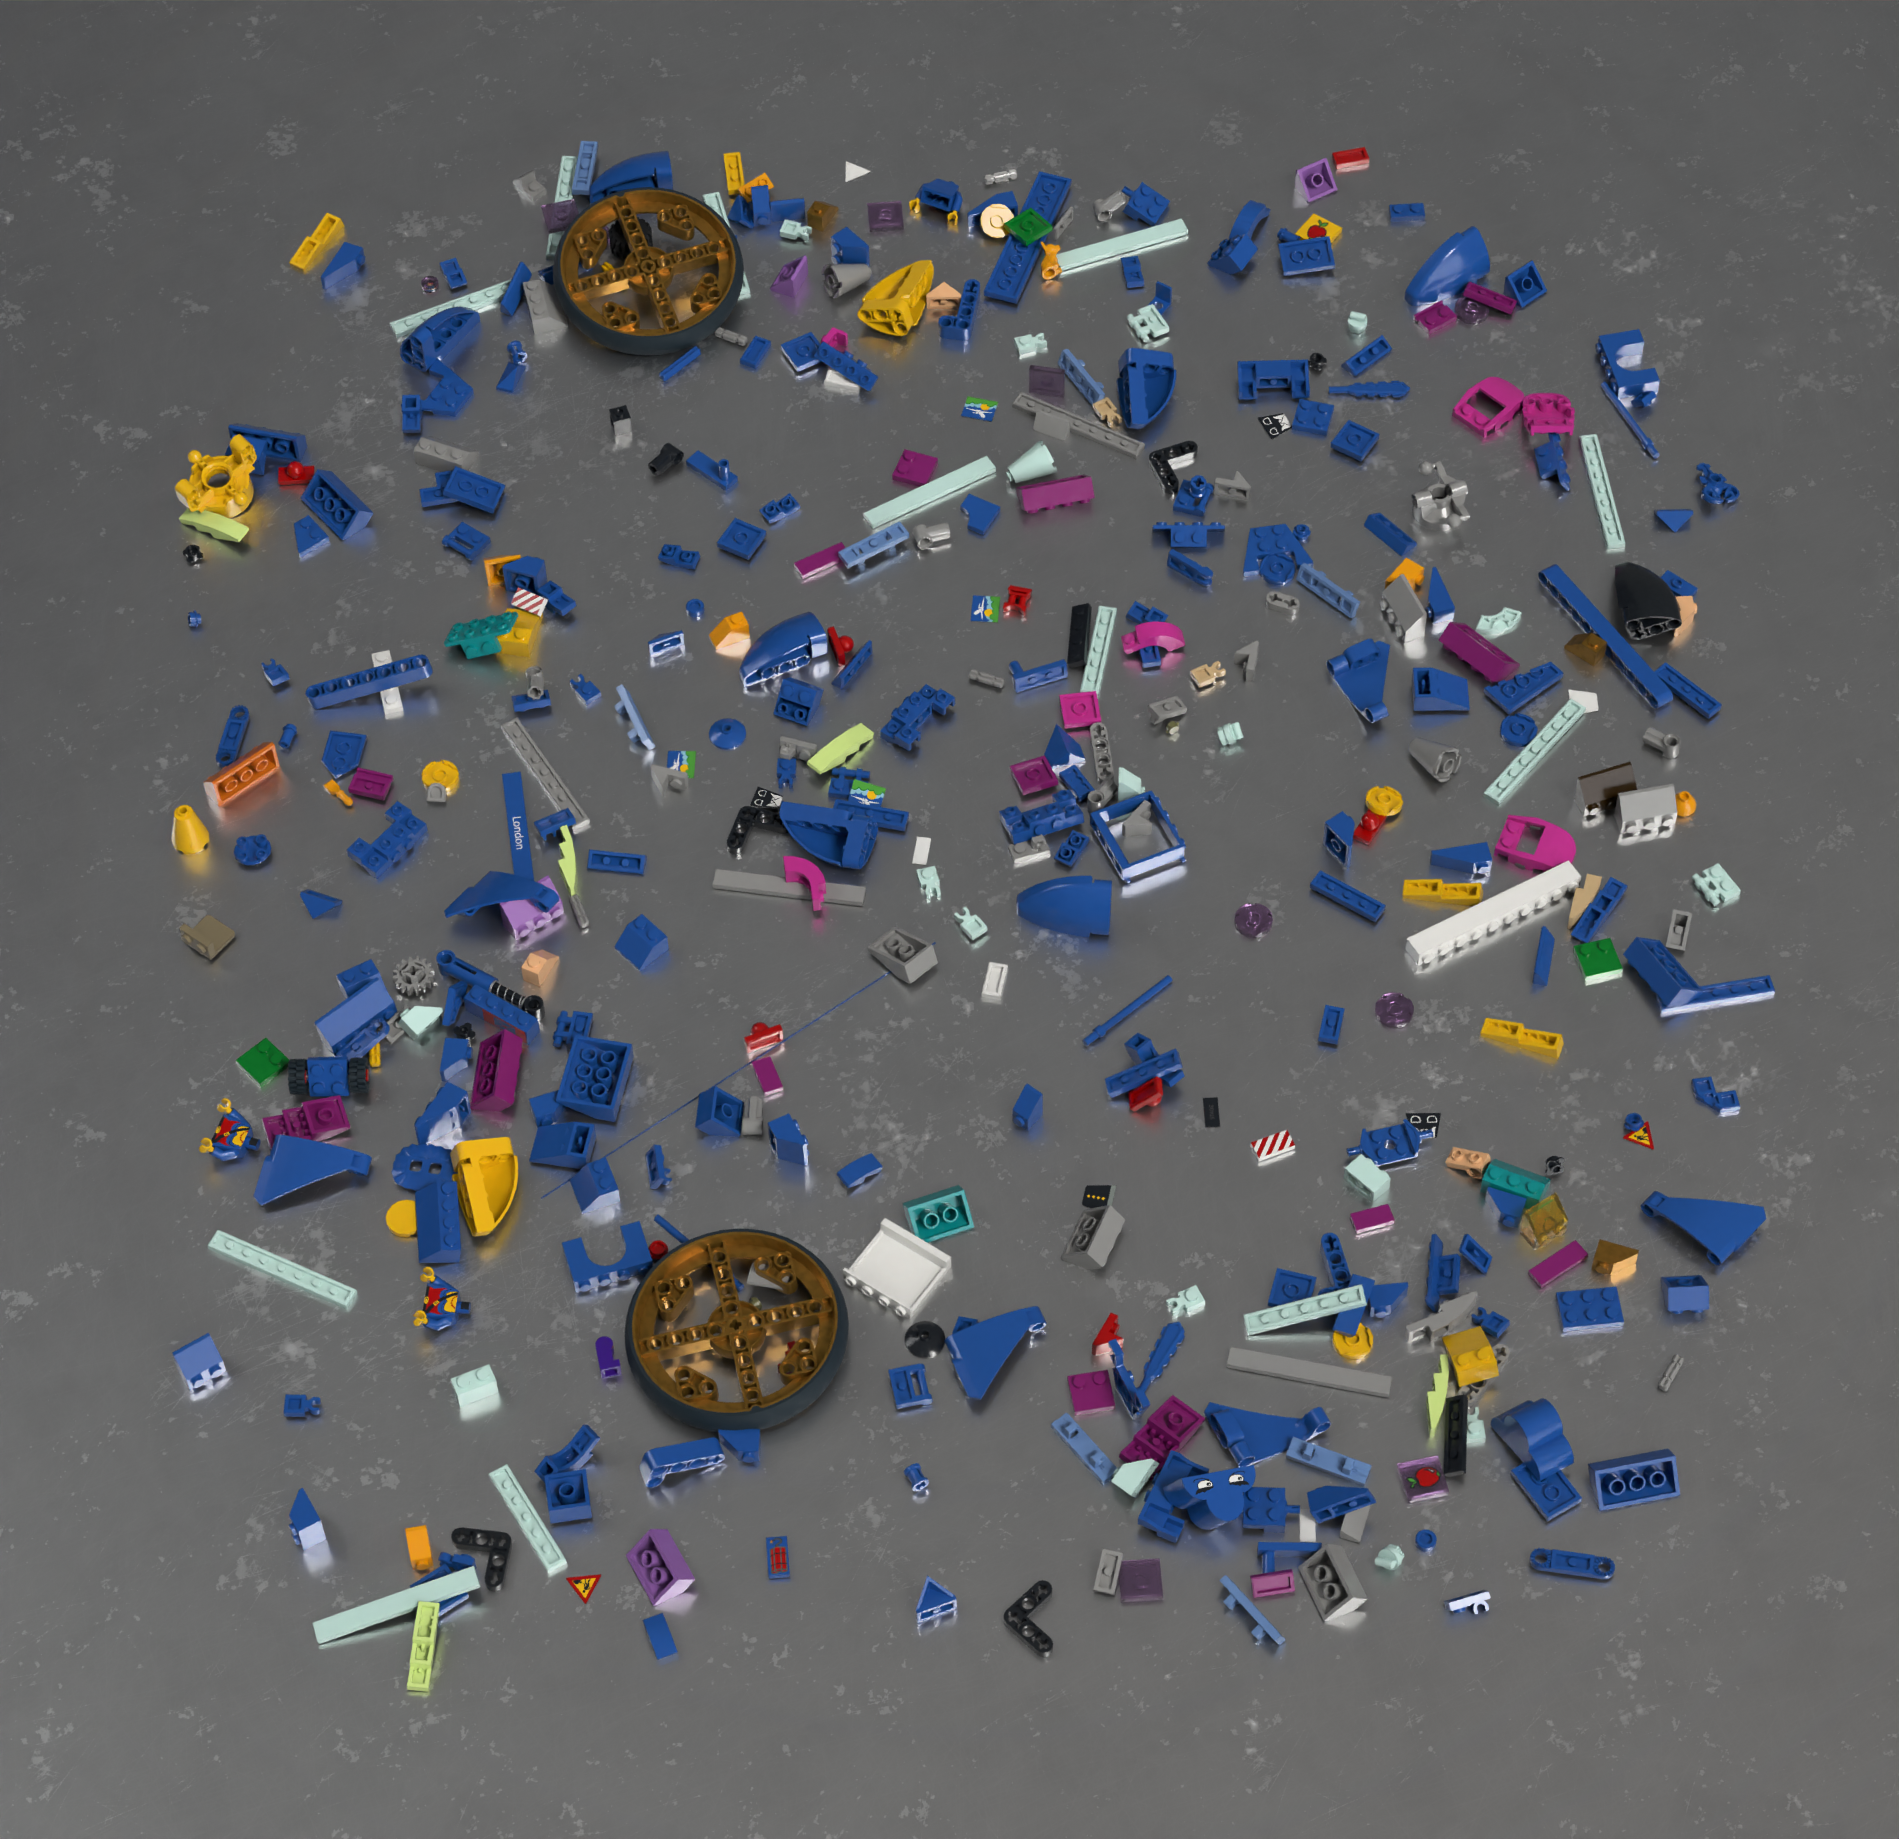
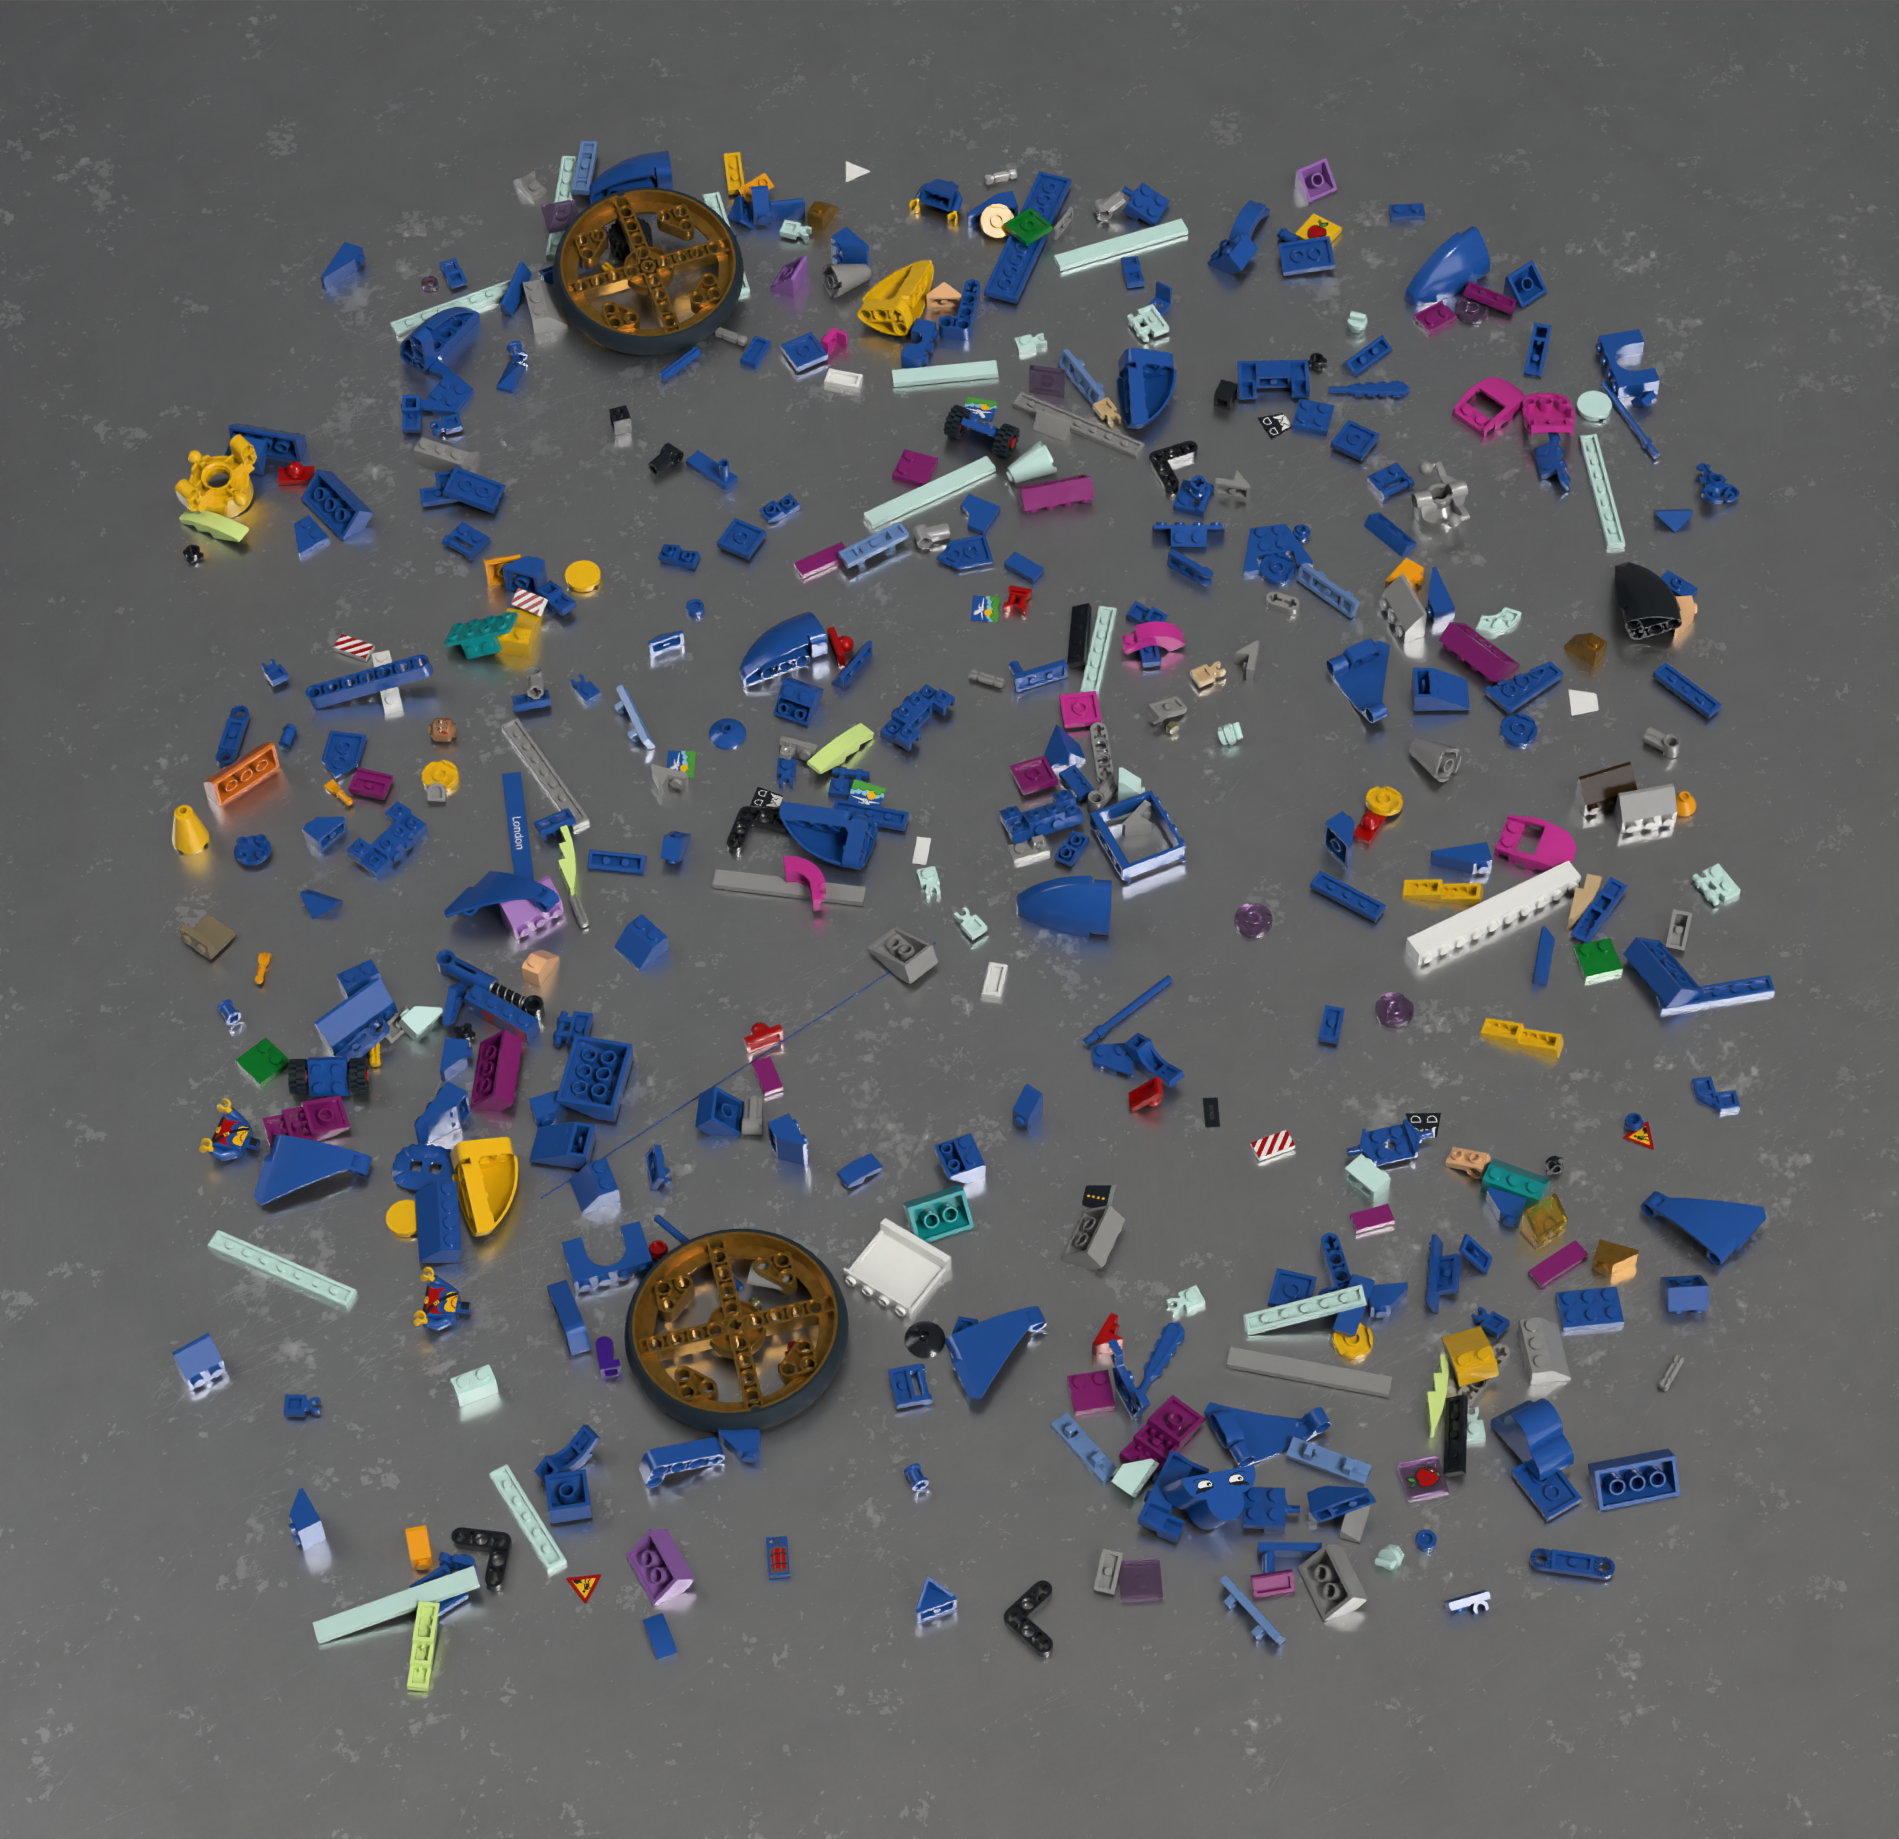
(194, 619): blue plate -> none
(229, 1012): none -> blue bush
(263, 962): none -> light orange piece
(314, 245): yellow slope -> none
(324, 831): none -> blue slope
(353, 648): none -> tile
(413, 975): light grey gear -> none
(442, 730): none -> medium nougat head
(448, 424): none -> blue plate
(569, 1317): none -> blue beam
(582, 576): none -> yellow tile
(675, 846): none -> blue slope
(730, 631): light orange slope -> none
(847, 366): blue bracket -> none
(885, 216): clear purple tile -> none
(923, 334): none -> blue arch
(944, 373): none -> light aqua tile
(960, 419): none -> black plate
(961, 1159): none -> blue slope
(967, 553): none -> blue tile
(1024, 567): none -> blue tile
(1049, 264): light orange animal -> none
(1113, 1058): none -> blue wing
(1143, 1073): blue plate -> none
(1225, 394): none -> black brick
(1307, 1526): white sticker -> none
(1350, 158): red tile -> none
(1388, 477): none -> blue plate
(1449, 1316): light grey slope -> none
(1534, 752): light aqua tile -> none
(1538, 349): none -> blue slope
(1542, 1351): none -> light grey slope
(1594, 405): none -> light aqua tile
(1617, 648): blue beam -> none

